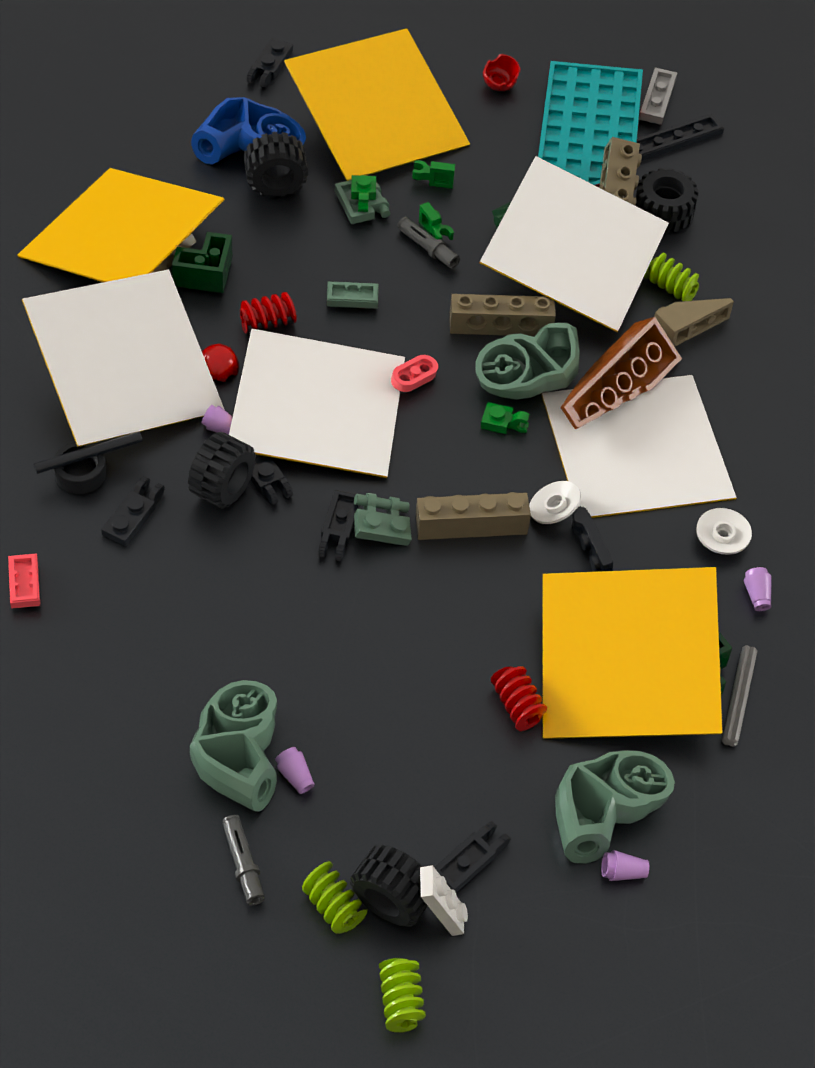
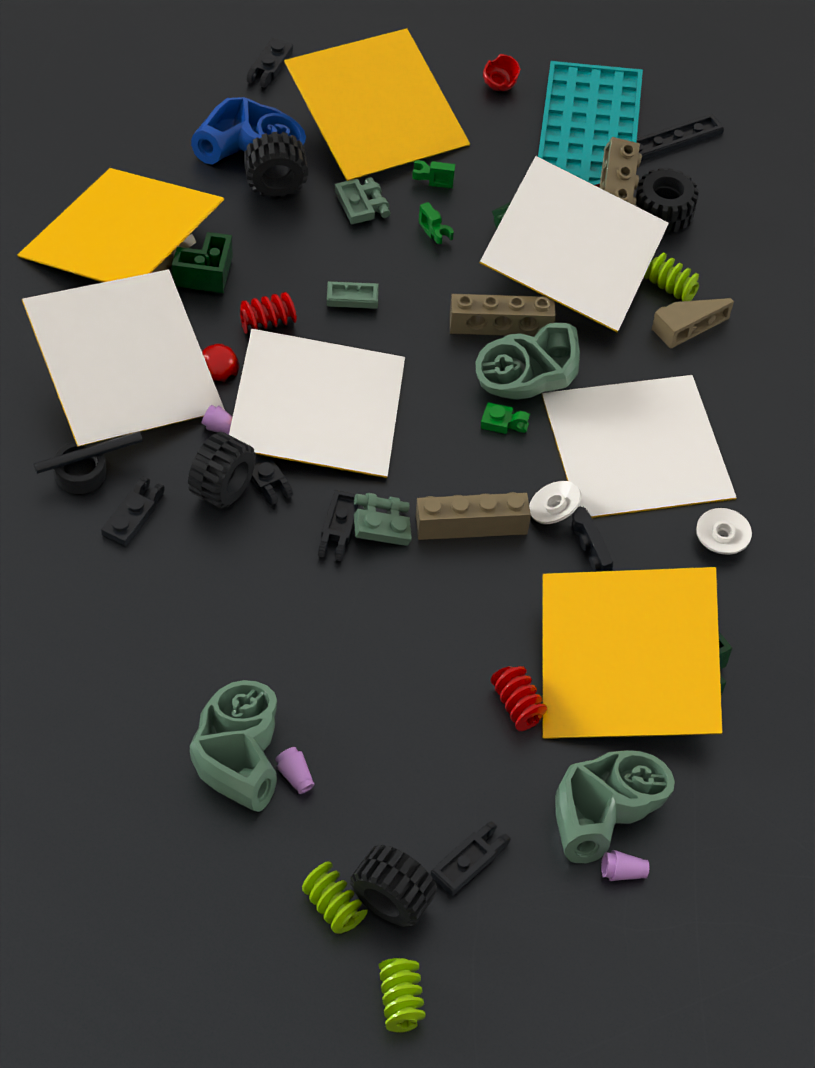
(24, 581): coral plate -> none
(246, 871): dark grey pin -> none
(363, 189): green plate -> none
(410, 375): coral plate -> none
(436, 247): dark grey pin -> none
(442, 900): white plate -> none
(622, 372): dark orange wedge -> none
(658, 96): light grey plate -> none
(739, 696): light grey axle -> none
(759, 588): lavender cone -> none

